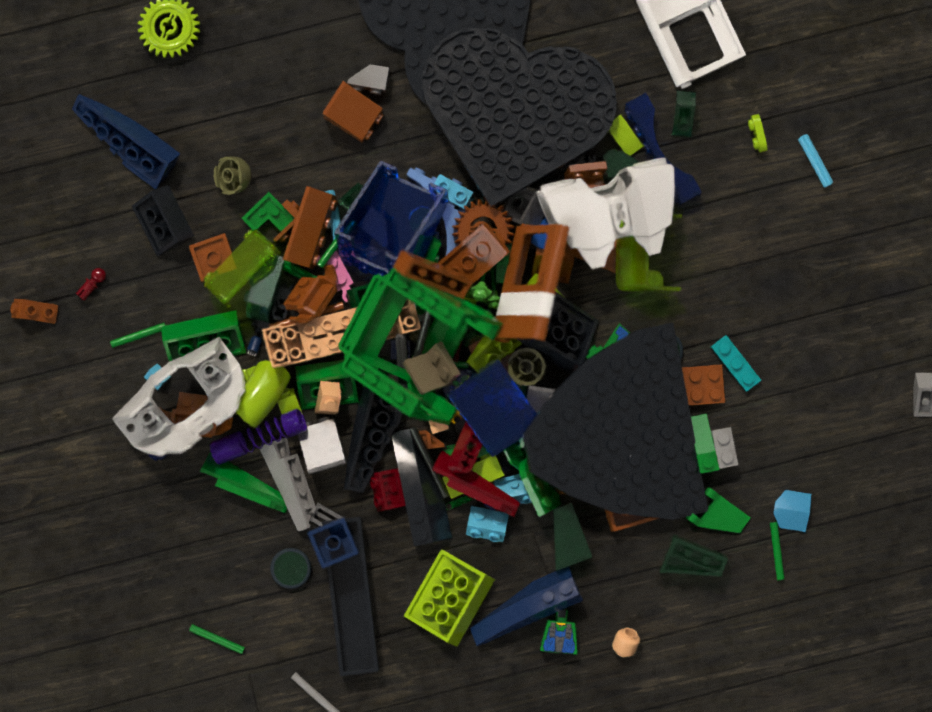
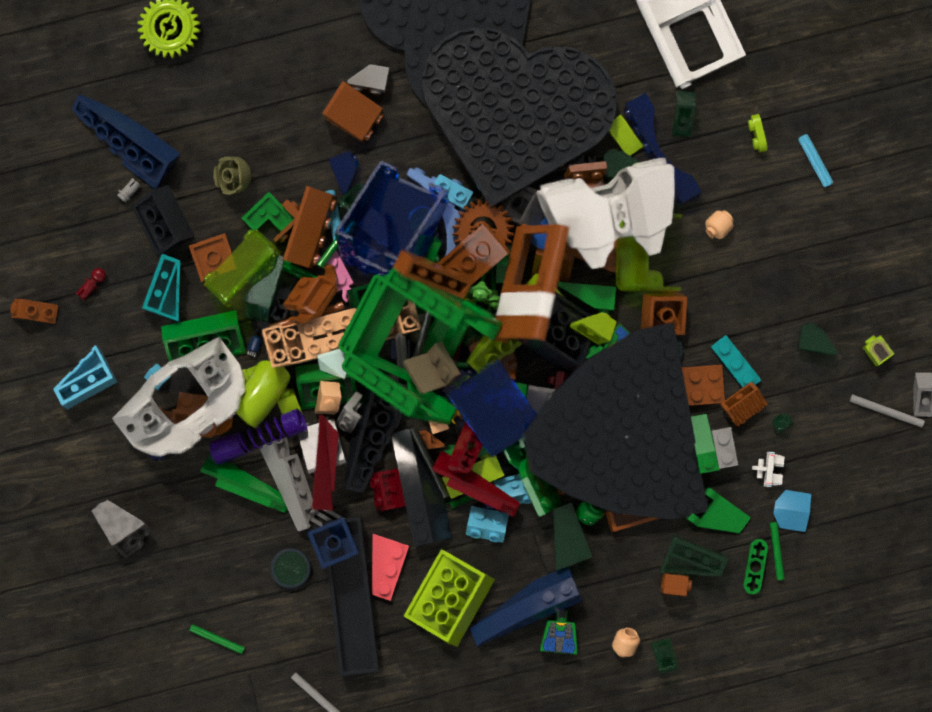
(86, 380): none -> medium azure wedge
(121, 528): none -> flat silver slope
(127, 192): none -> light grey pin
(137, 335): green bar -> none
(164, 289): none -> teal wedge
(325, 466): none -> dark red wedge
(332, 363): none -> light aqua slope
(344, 169): none -> clear blue slope
(349, 417): none -> light grey bracket
(386, 565): none -> coral wing
(527, 366): olive cylinder -> none
(558, 380): none -> dark red tile
(588, 513): none -> green head
(595, 296): none -> green slope
(597, 328): none -> lime slope
(663, 309): none -> dark orange slope
(664, 655): none -> clear green slope
(675, 584): none -> dark orange brick
(719, 224): none -> light nougat head
(744, 404): none -> dark orange brick
(749, 560): none -> green beam
(770, 478): none -> white hips
(782, 422): none -> clear green plate
(815, 340): none -> clear green slope
(877, 349): none -> brick
(887, 411): none -> light grey bar

